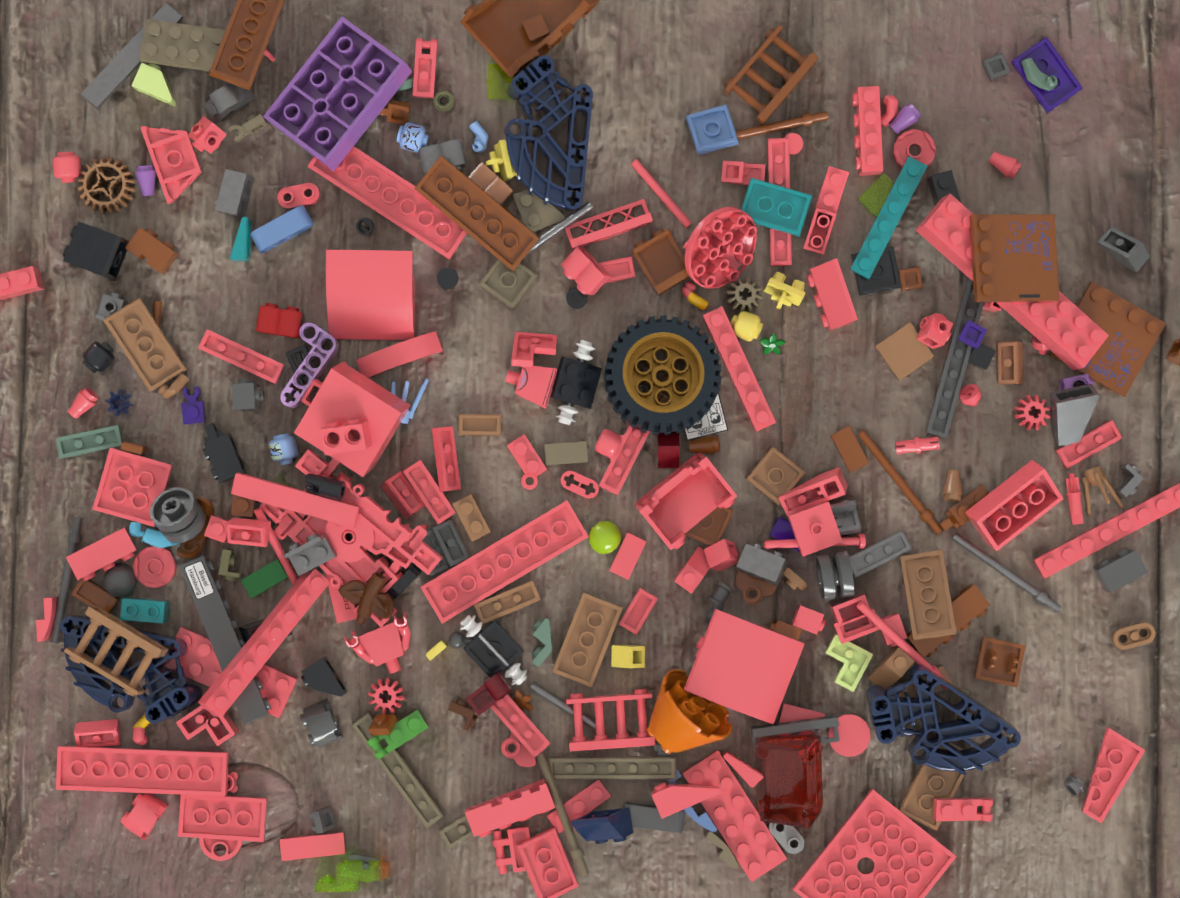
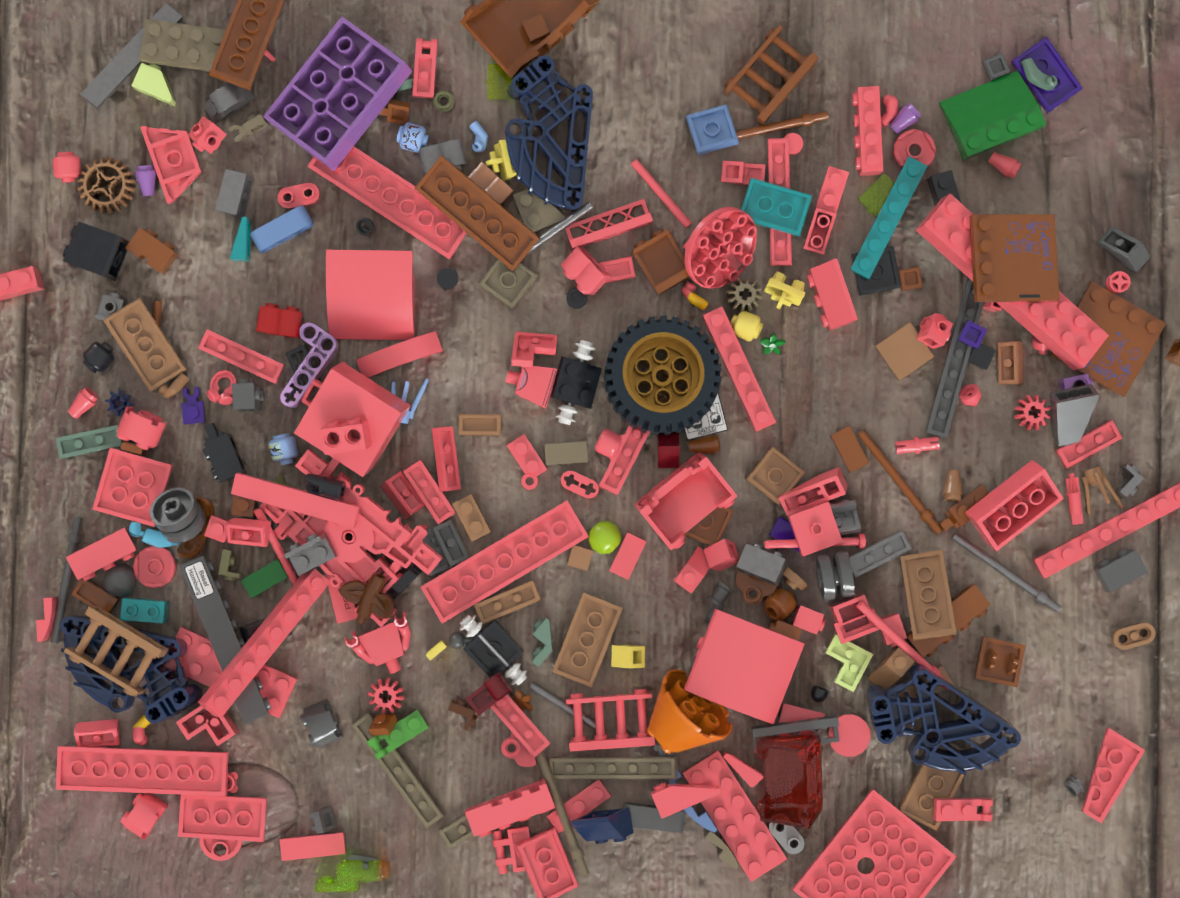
(141, 427): none -> coral brick
(227, 396): none -> coral piece
(323, 678): black slope -> none
(580, 558): none -> medium nougat tile
(638, 611): coral tile -> none
(780, 604): none -> dark orange head
(818, 693): none -> black hinge
(992, 115): none -> green slope
(1122, 282): none -> coral wheel

